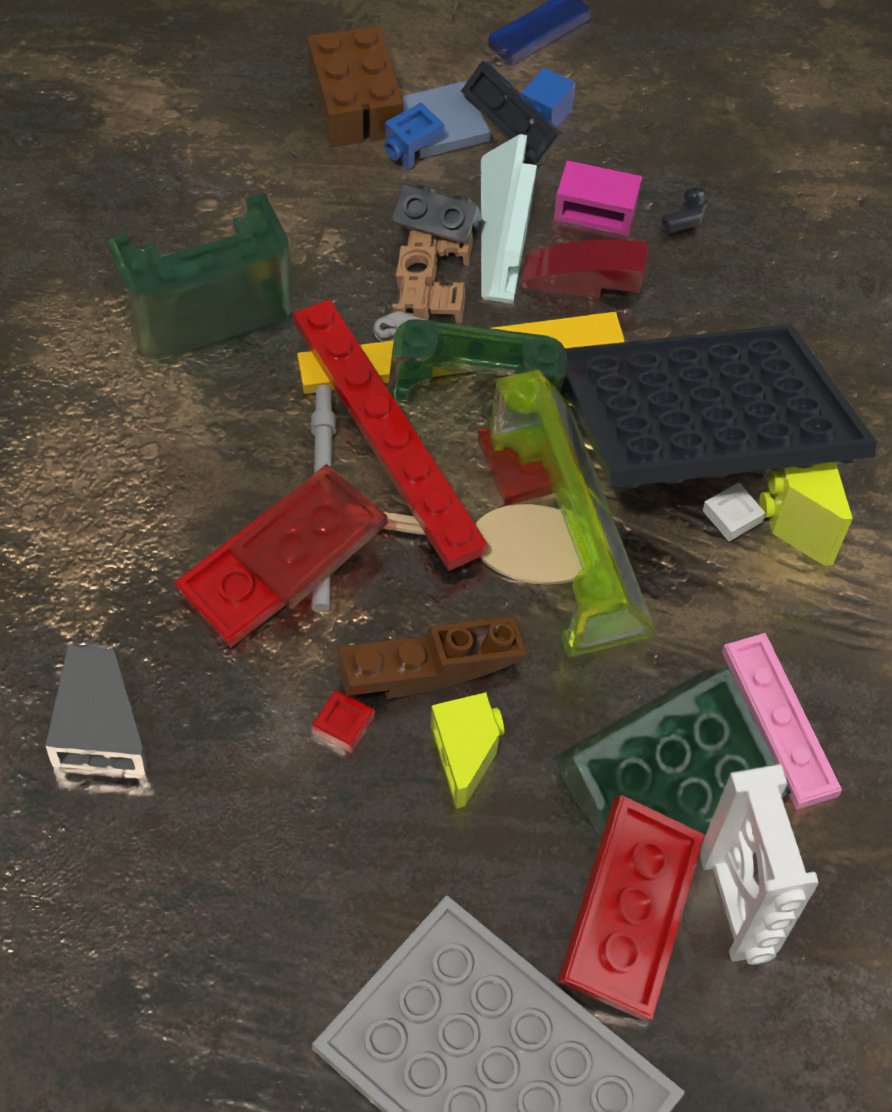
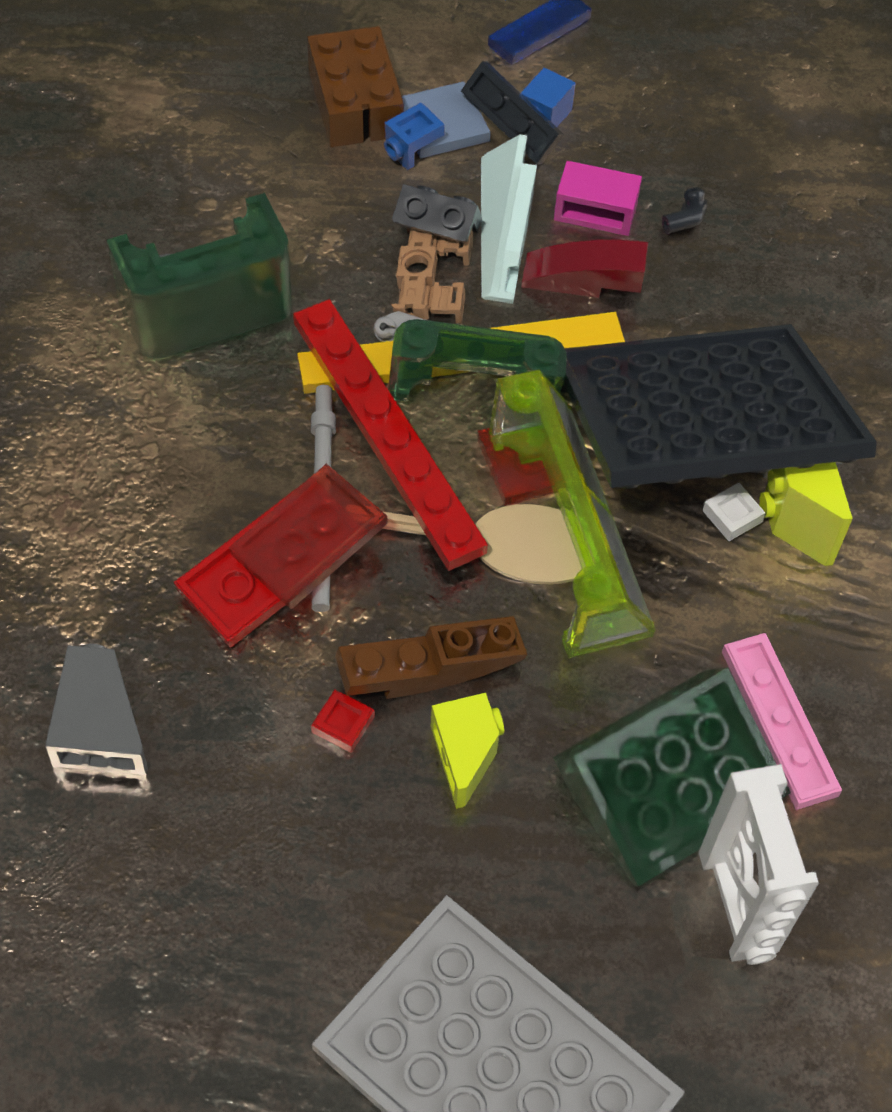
(631, 908): red tile -> none

